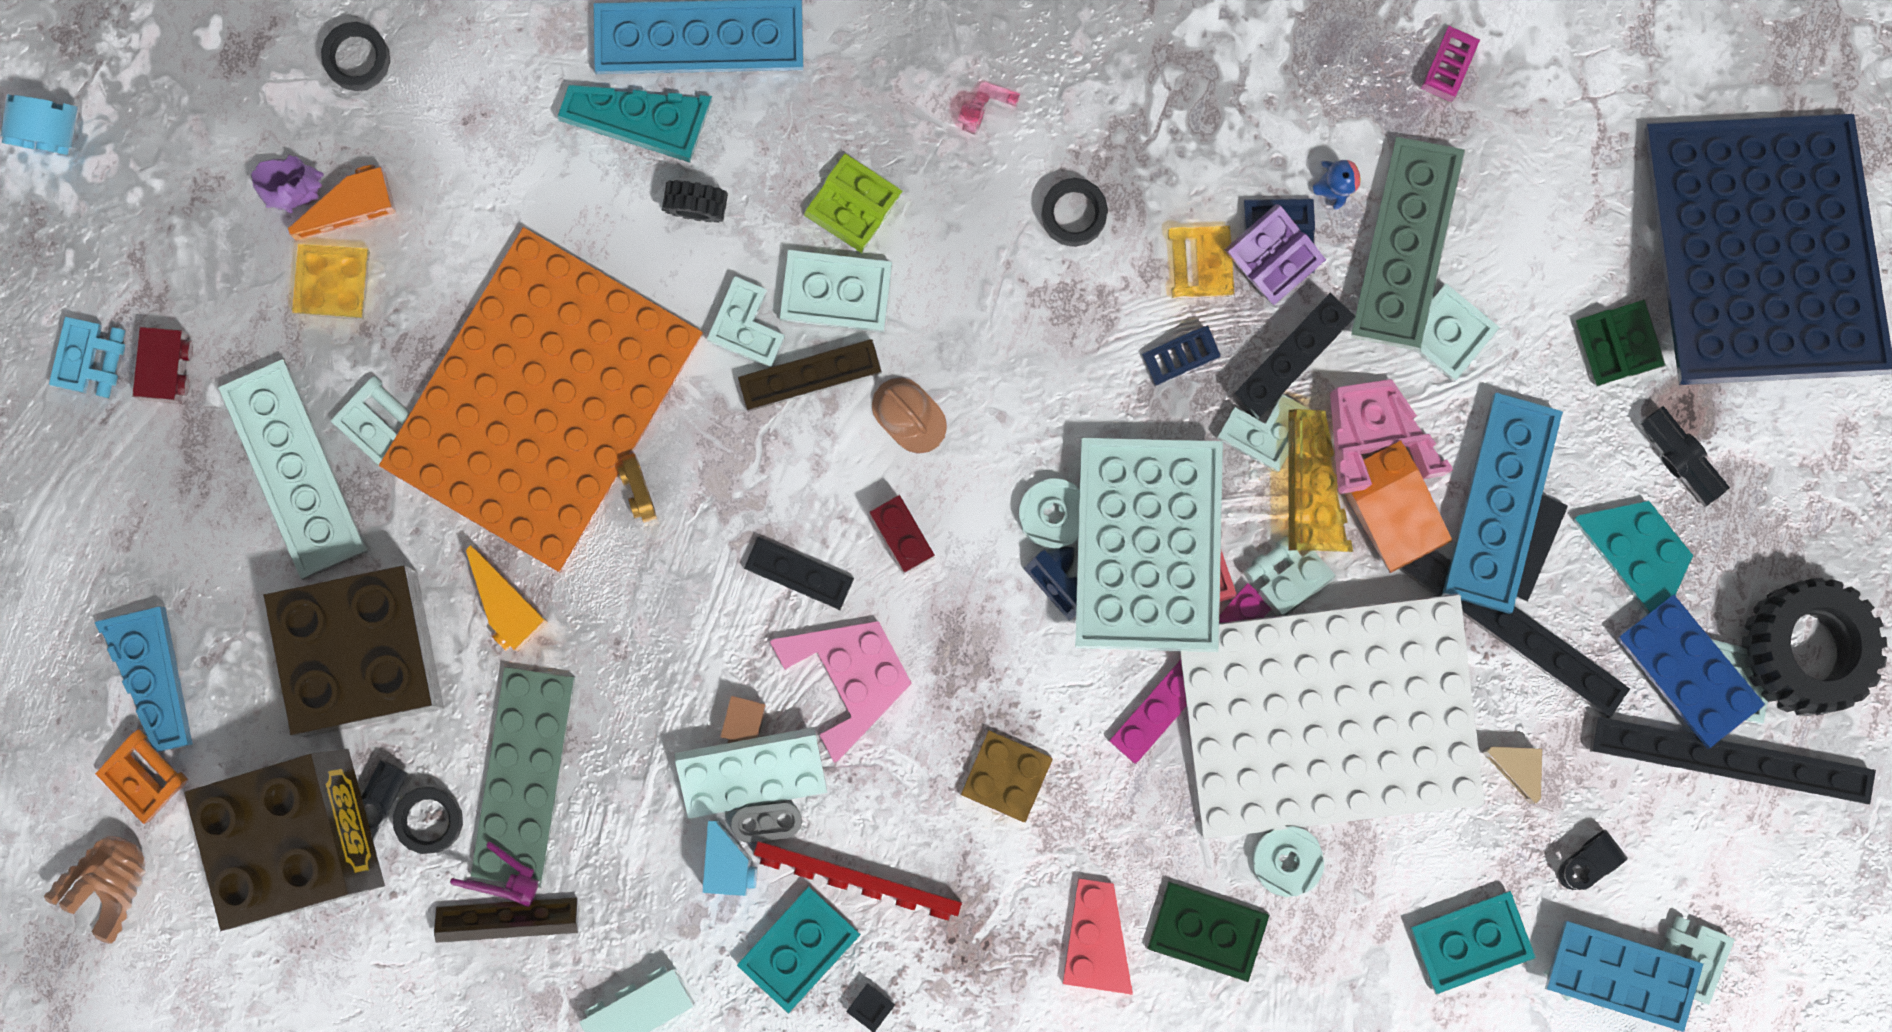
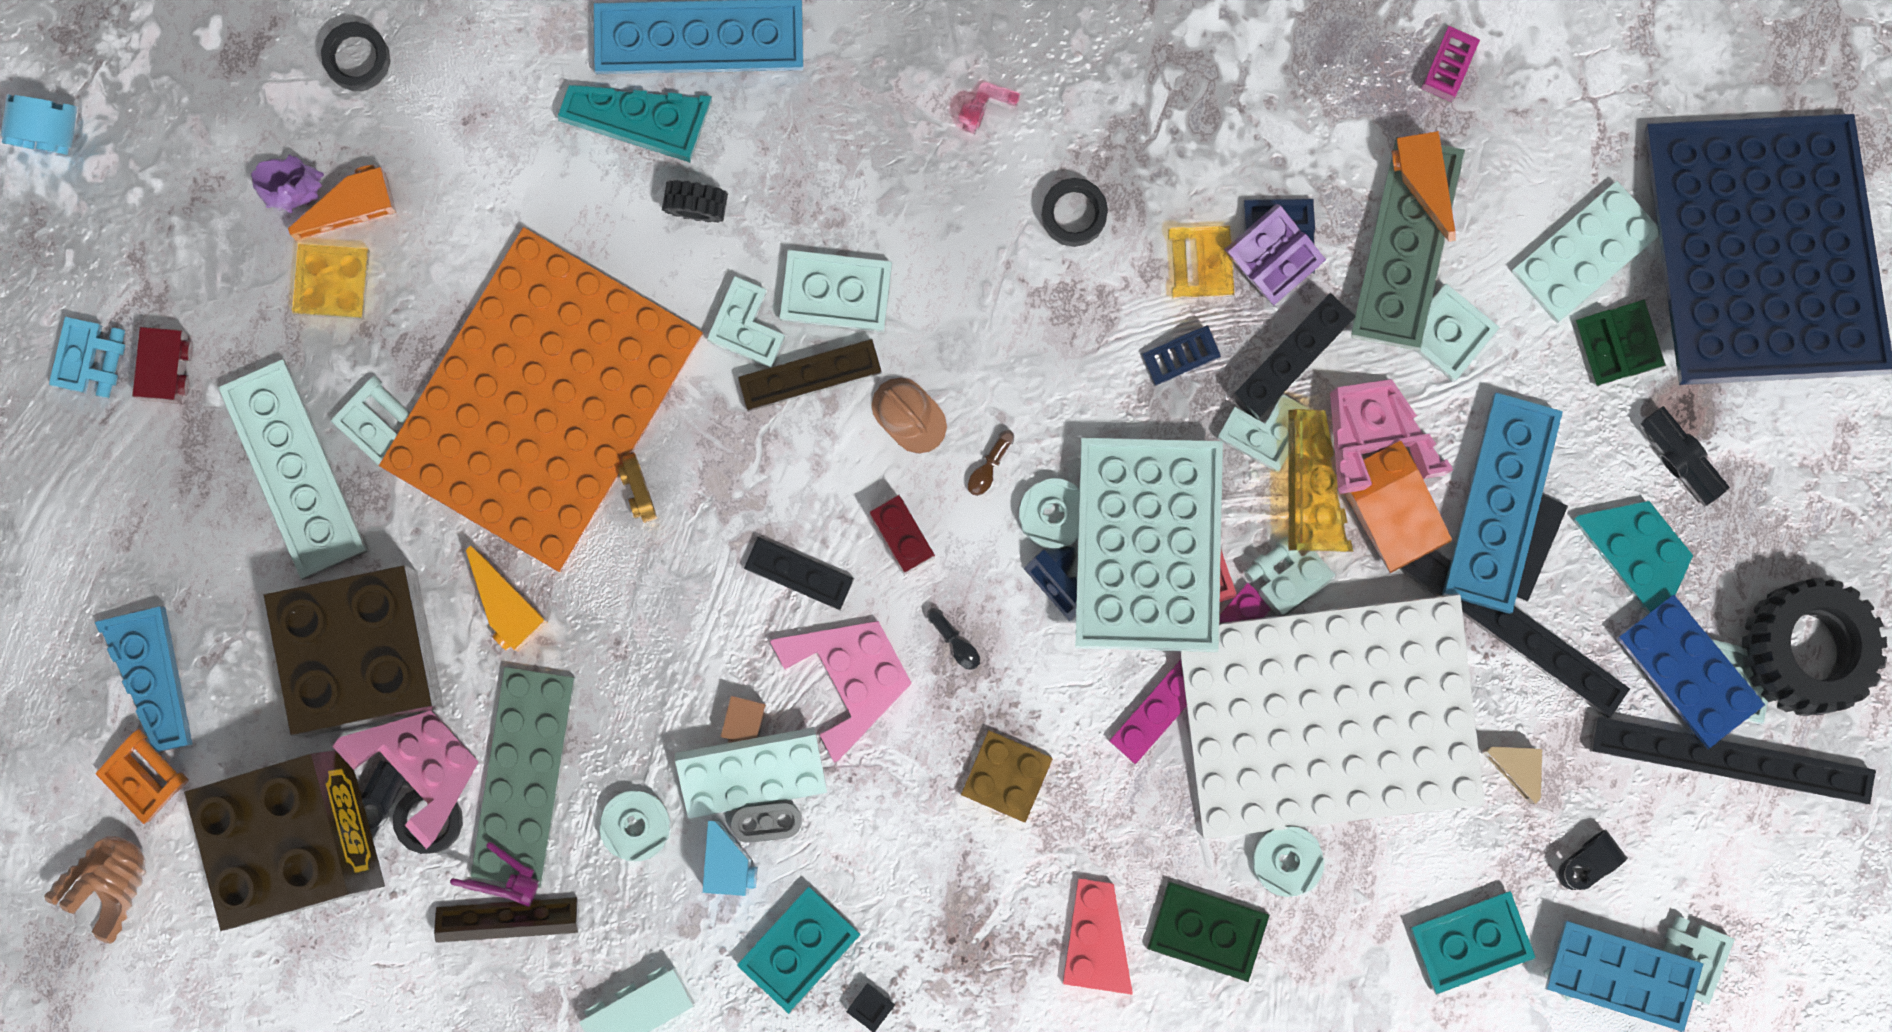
(427, 759): none -> bright pink wing
(615, 820): none -> light aqua plate
(842, 876): red plate -> none
(853, 203): lime slope -> none
(963, 651): none -> black piece
(982, 476): none -> reddish brown piece
(1338, 182): blue animal -> none
(1425, 176): none -> orange slope
(1586, 252): none -> light aqua plate

